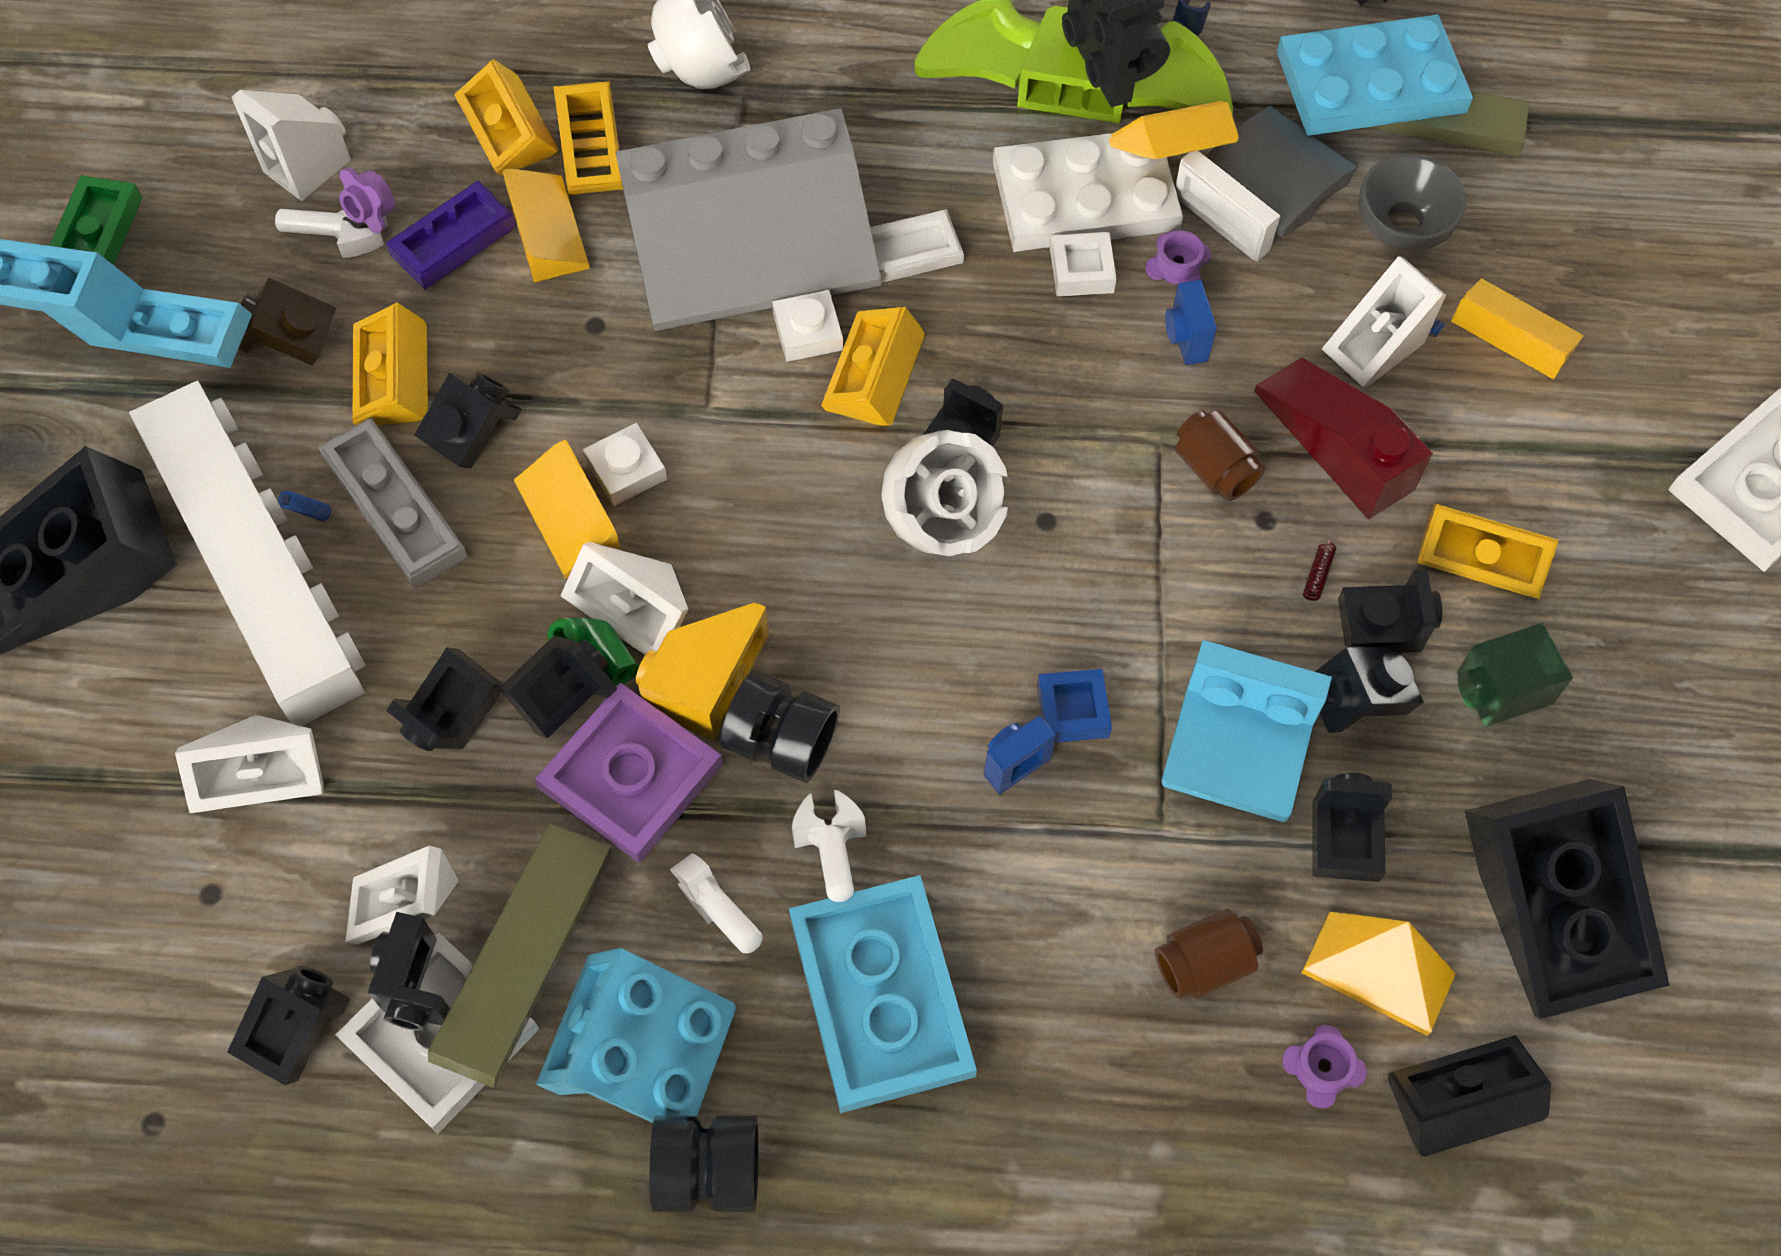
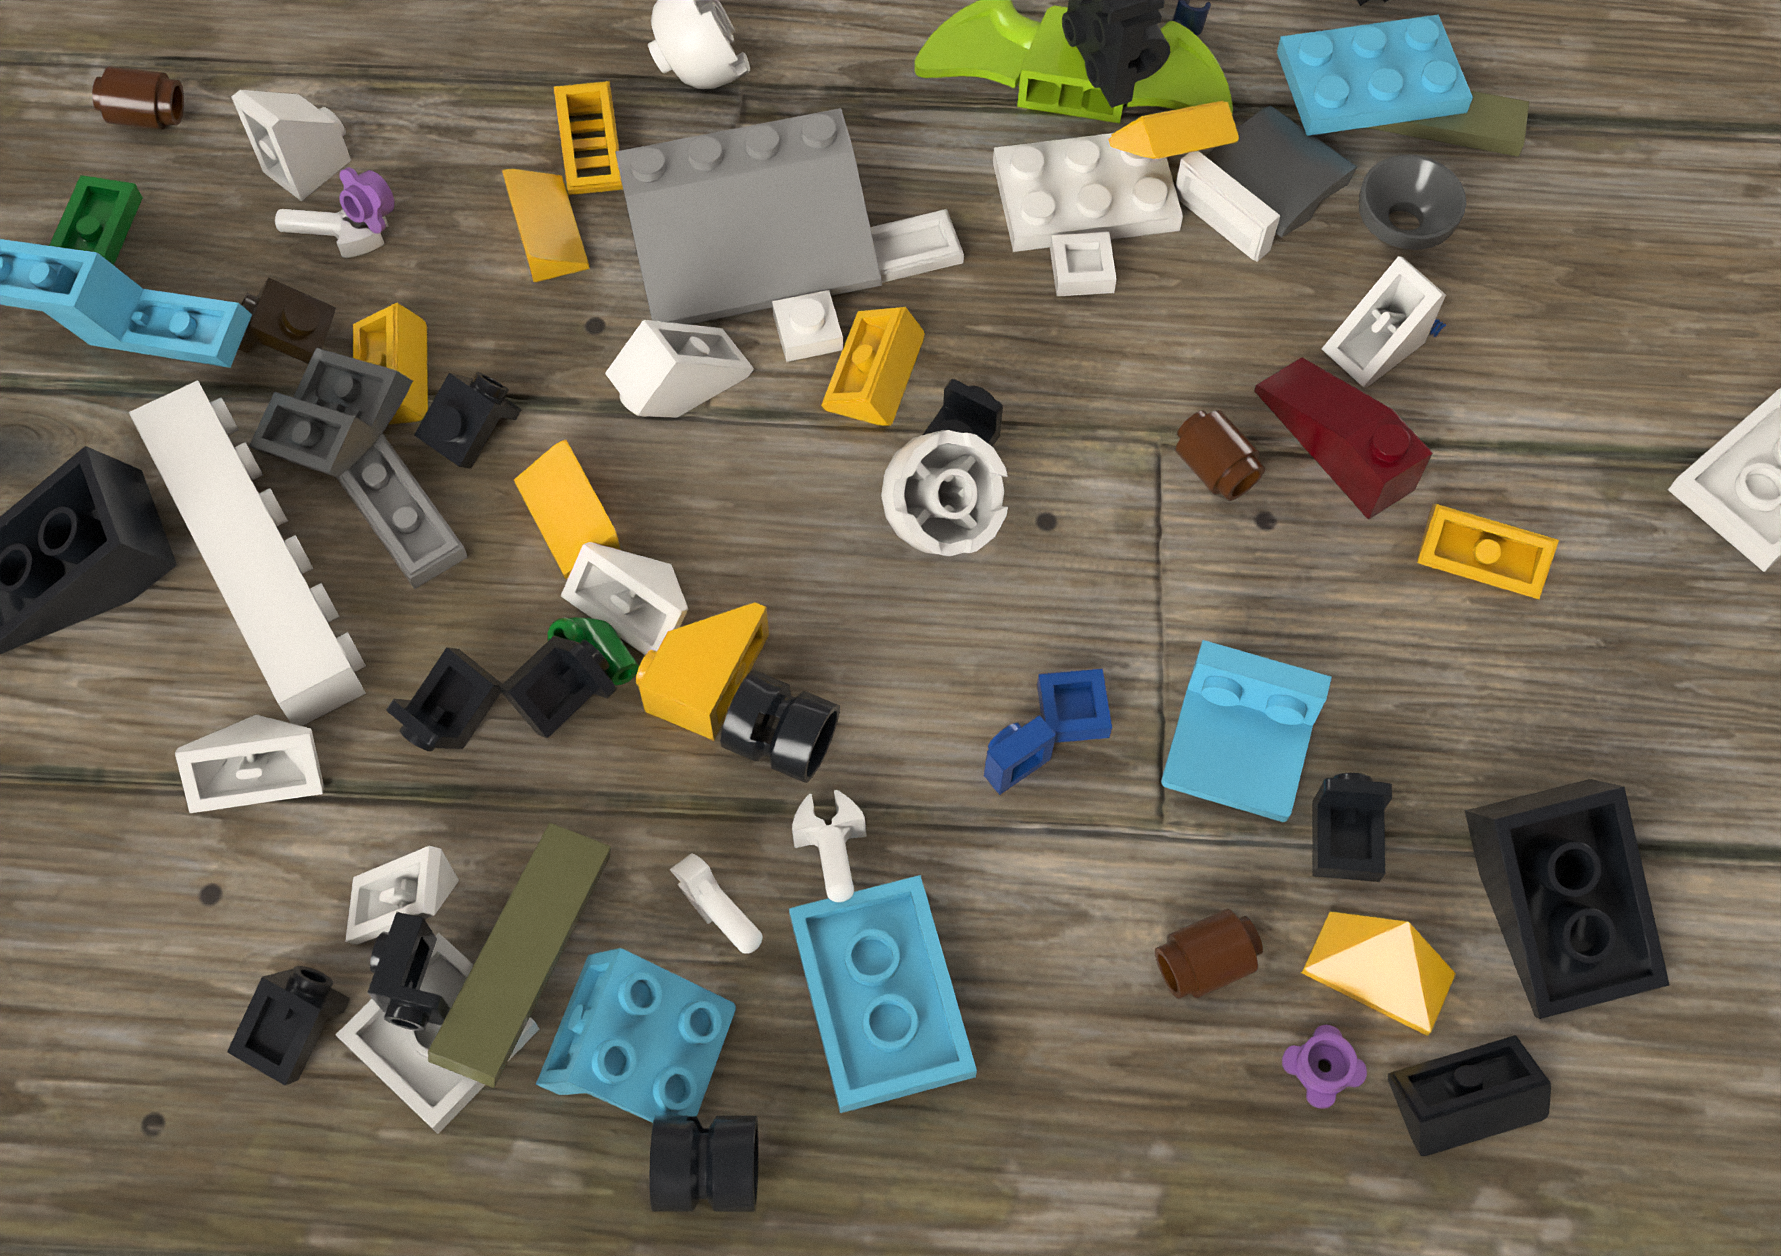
(138, 98): none -> reddish brown brick
(304, 505): blue leg -> none
(333, 413): none -> dark grey slope
(451, 234): dark purple plate -> none
(505, 119): yellow slope -> none
(625, 464): white plate -> none
(629, 772): medium lavender plate -> none
(675, 368): none -> white slope
(1180, 247): medium lavender plate -> none
(1191, 322): blue plate -> none
(1320, 565): dark red leg -> none
(1367, 684): black bracket -> none
(1391, 614): black bracket -> none
(1513, 675): clear green brick -> none
(1516, 328): yellow slope -> none

